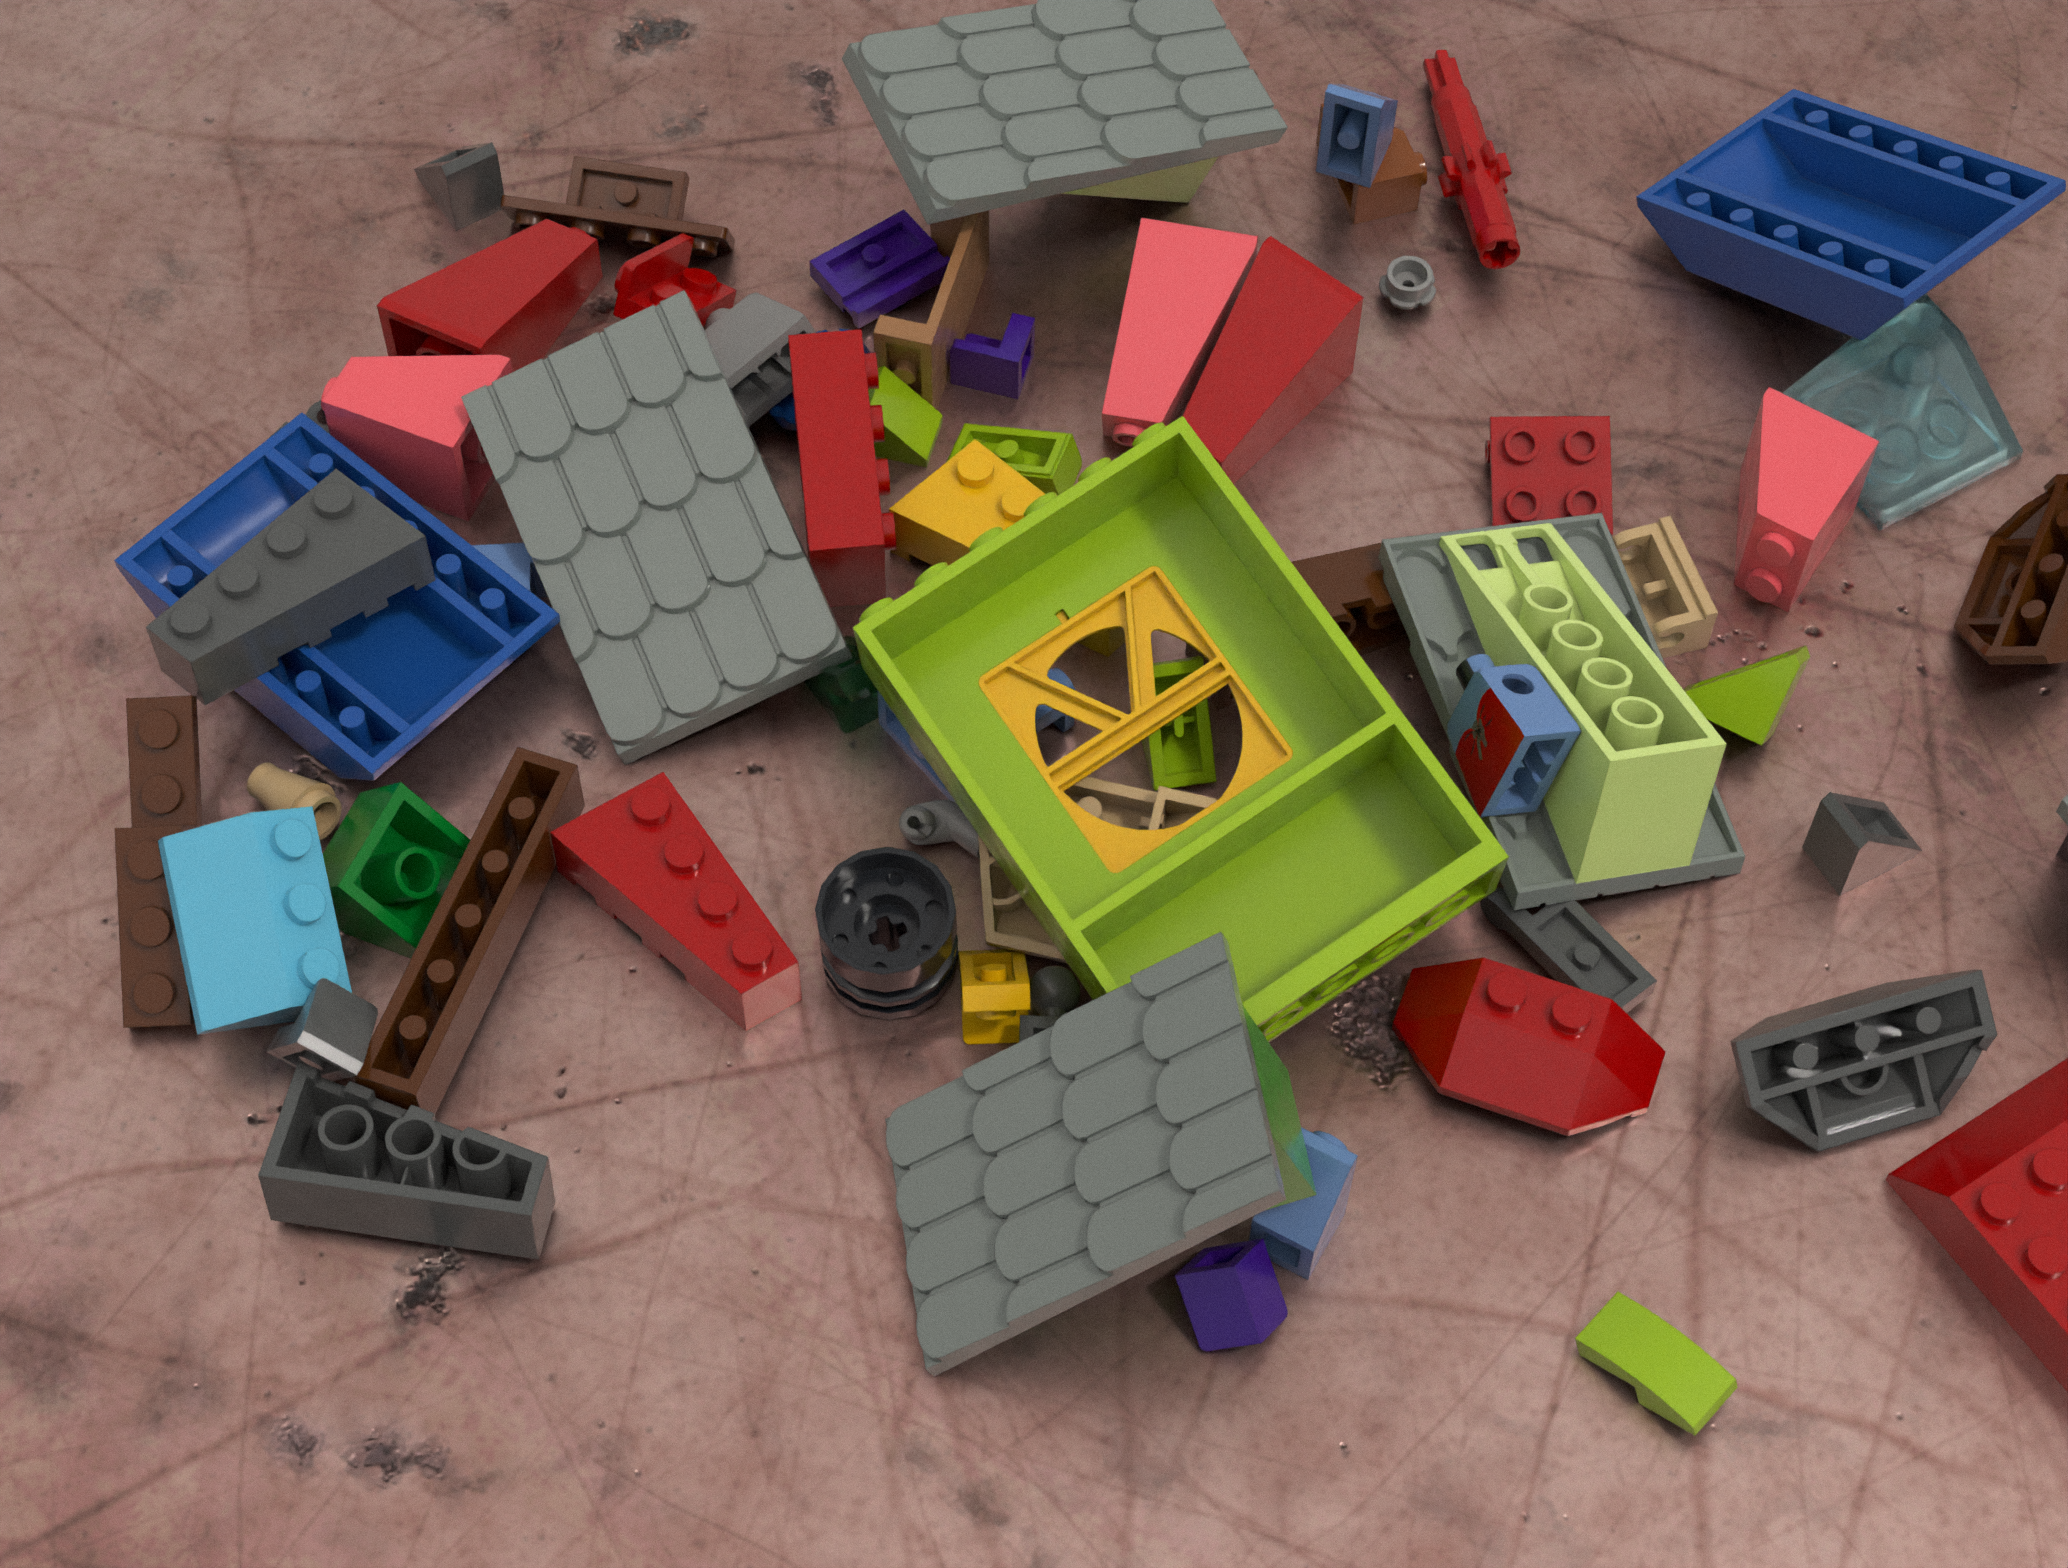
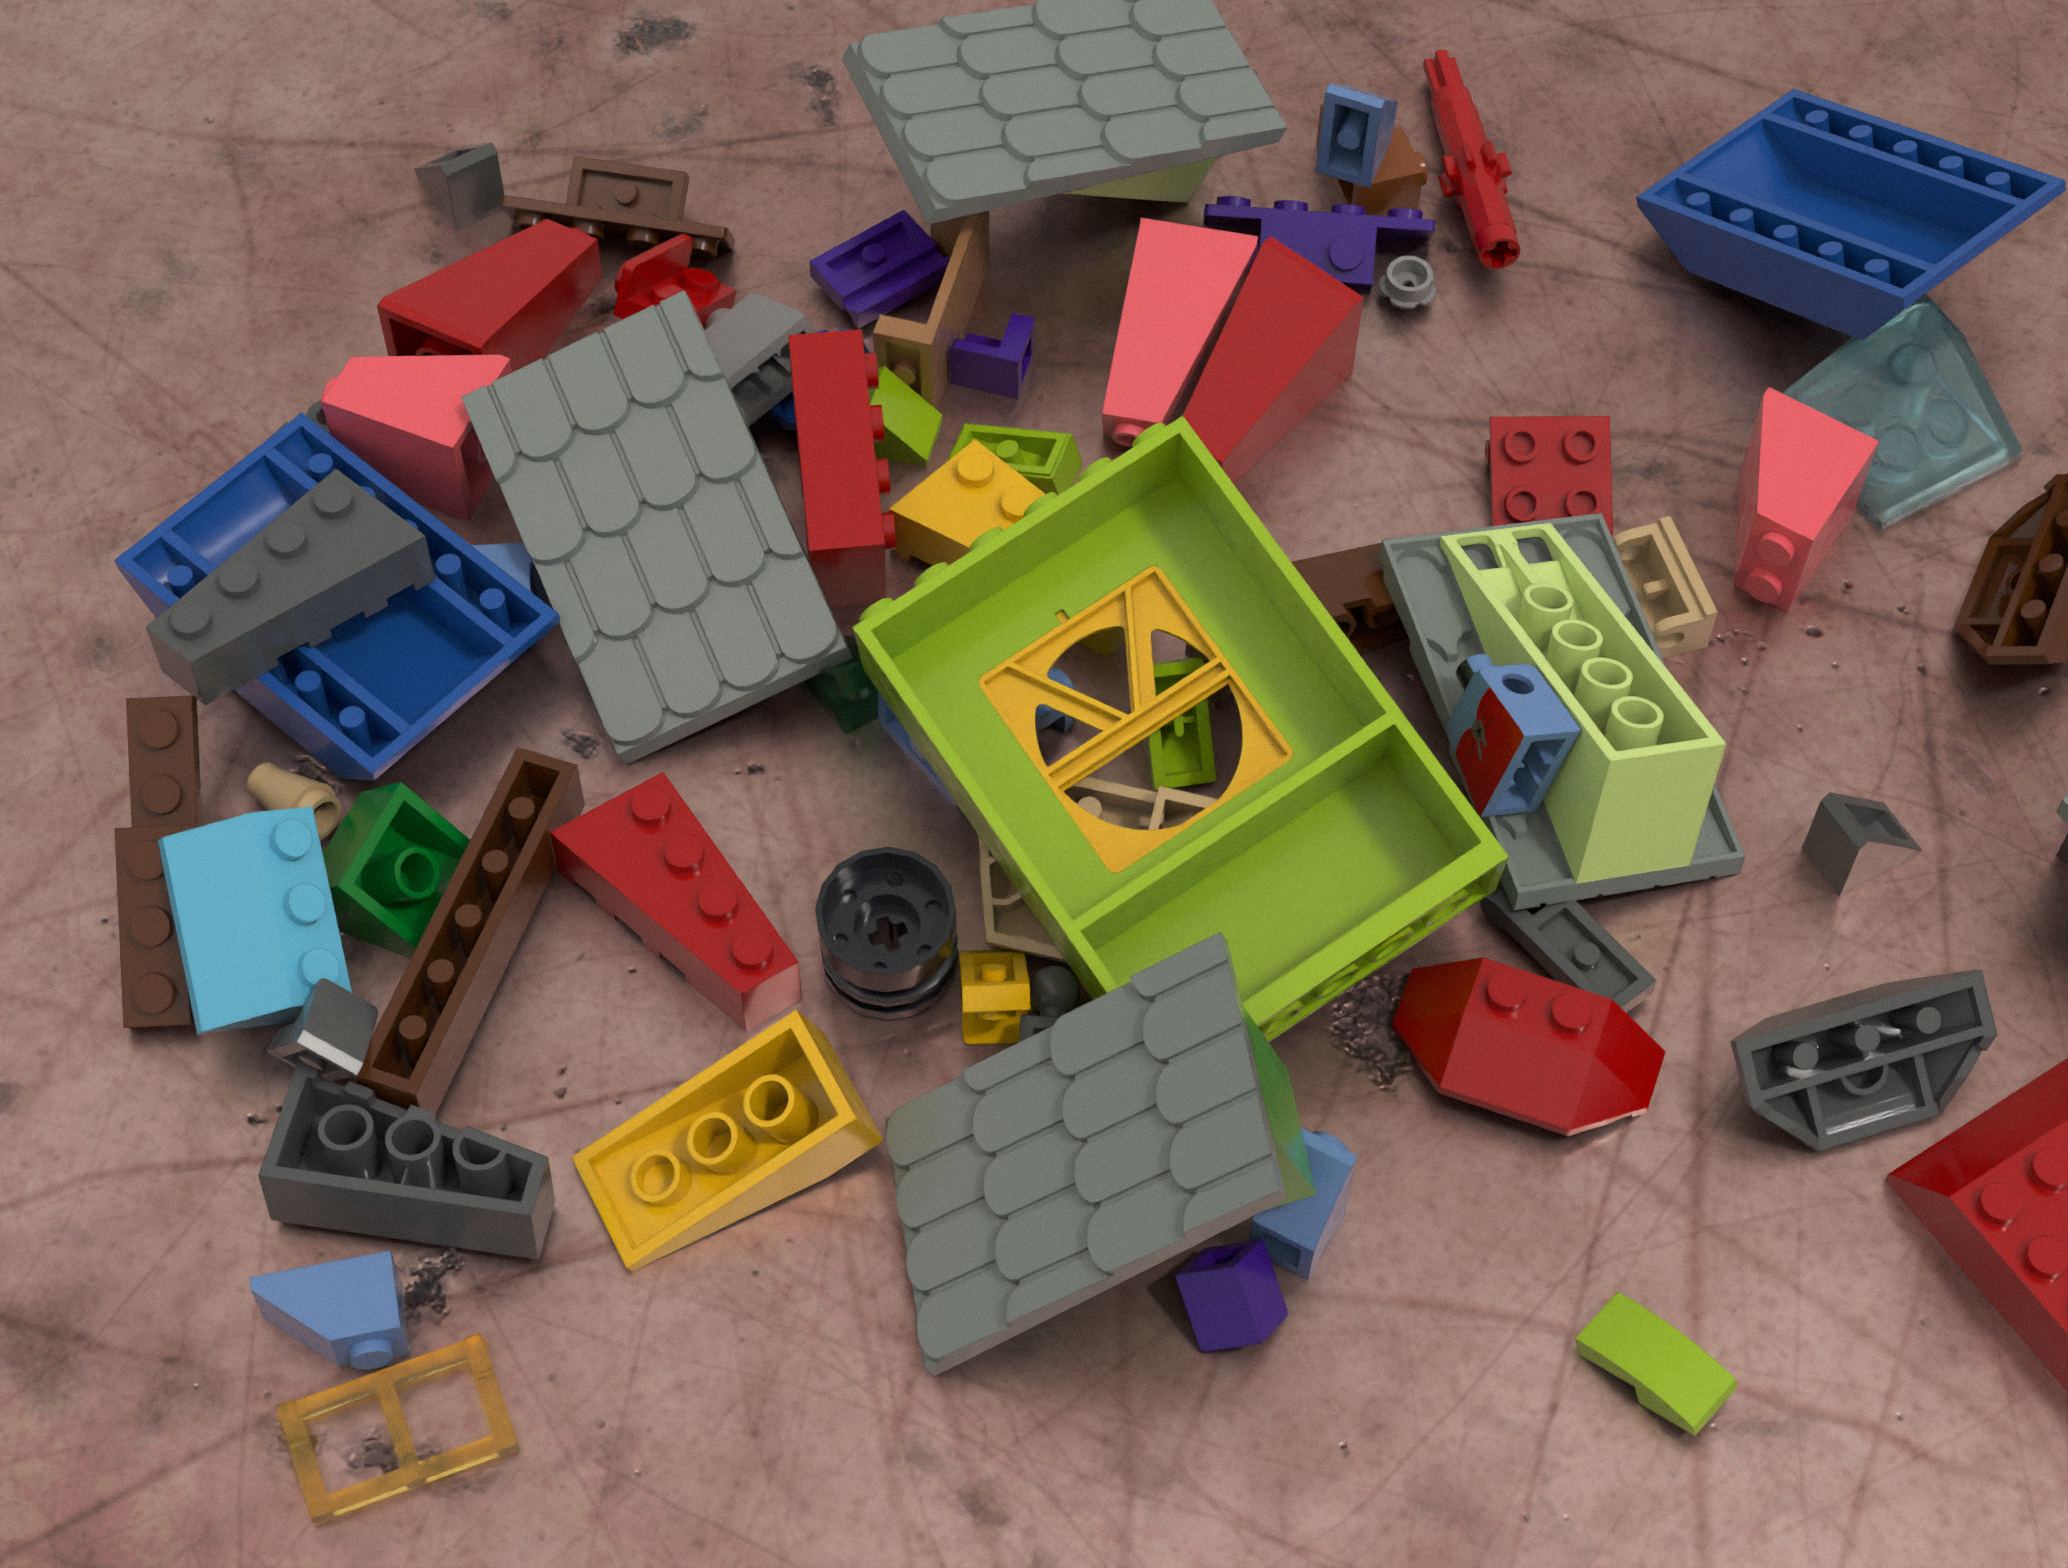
(340, 1309): none -> medium blue slope
(412, 1471): none -> clear yellow window
(727, 1143): none -> yellow slope
(938, 823): light grey arm -> none
(1334, 241): none -> dark purple bracket
(1751, 696): lime slope -> none

